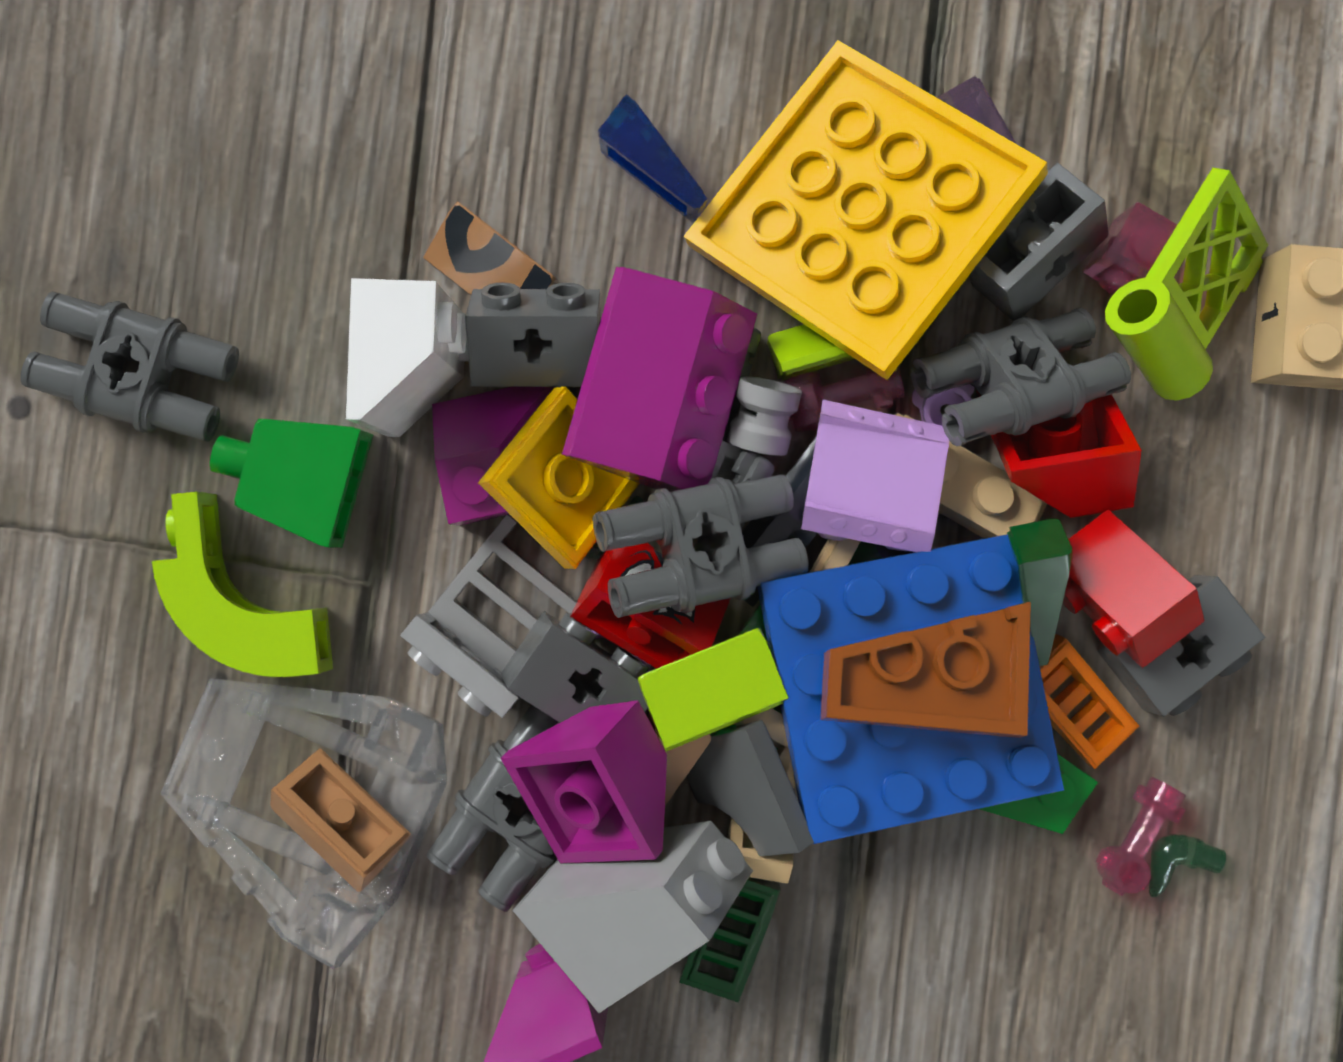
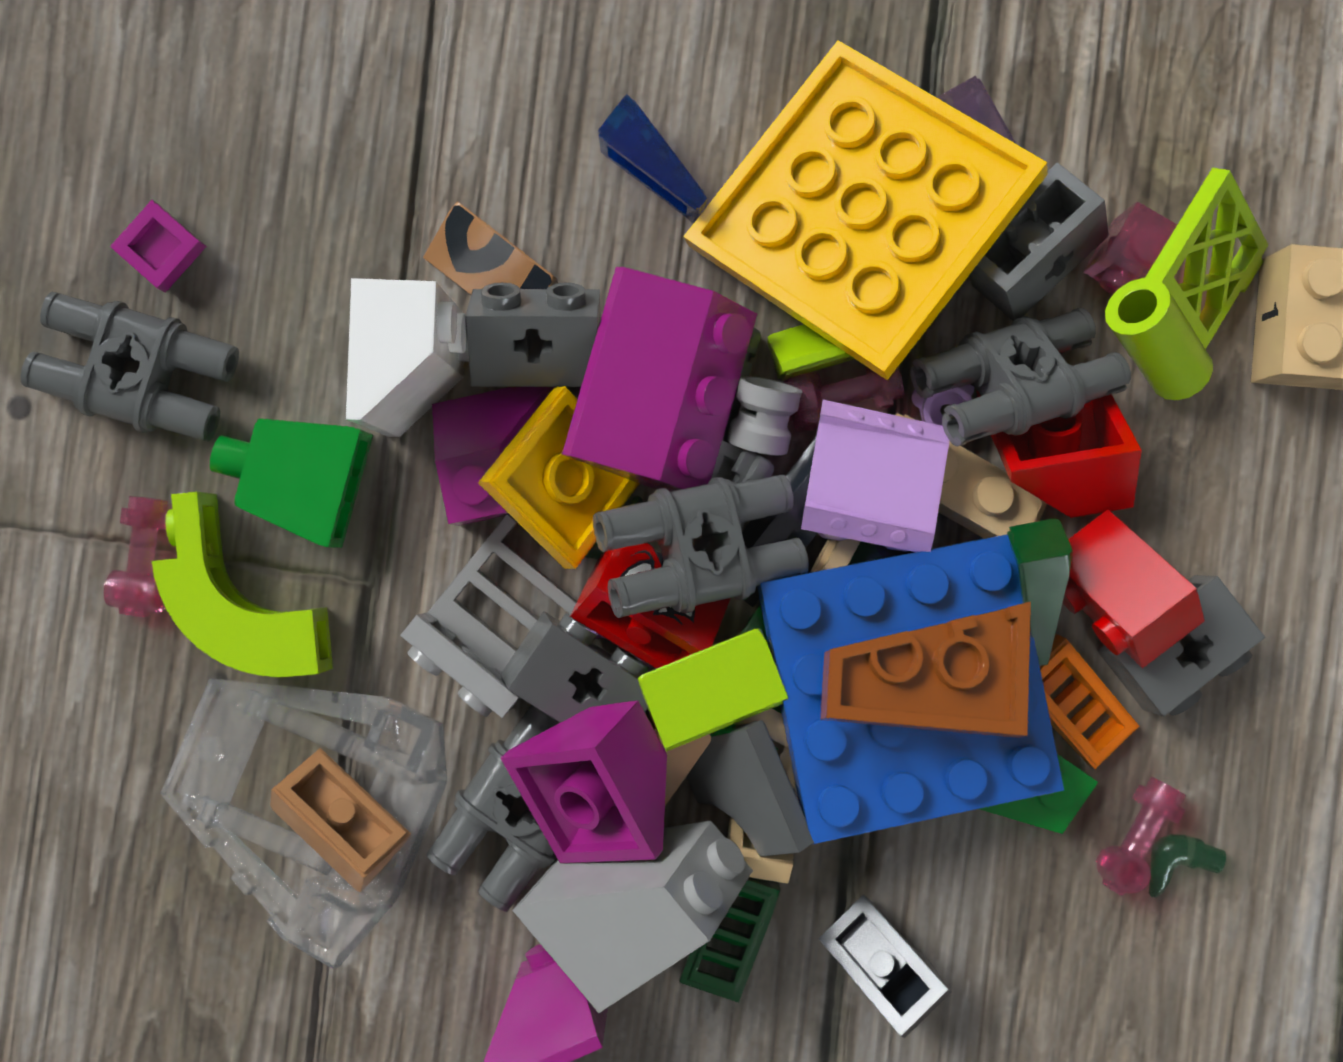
(136, 589): none -> clear pink bar
(158, 246): none -> magenta plate
(885, 966): none -> slope

